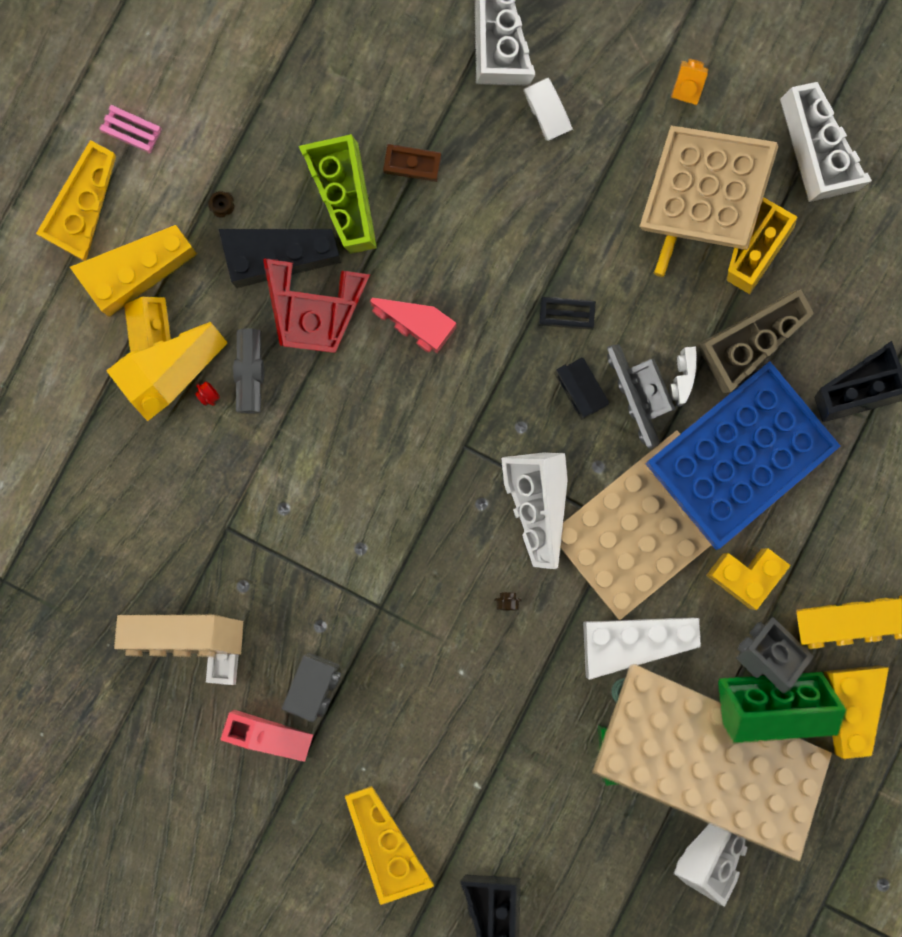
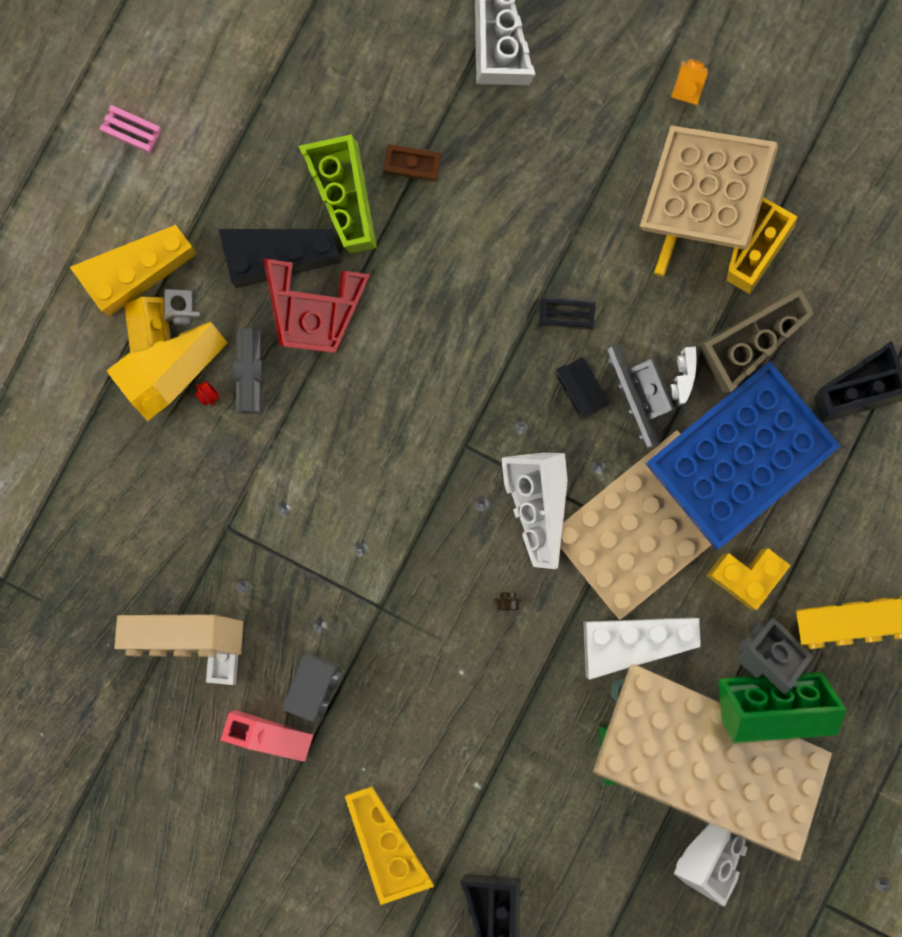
(78, 206): yellow wing -> none
(179, 317): none -> light grey bracket
(216, 199): dark brown plate -> none
(421, 321): coral slope -> none
(548, 109): white slope -> none
(820, 145): white wedge -> none
(862, 695): yellow wedge -> none

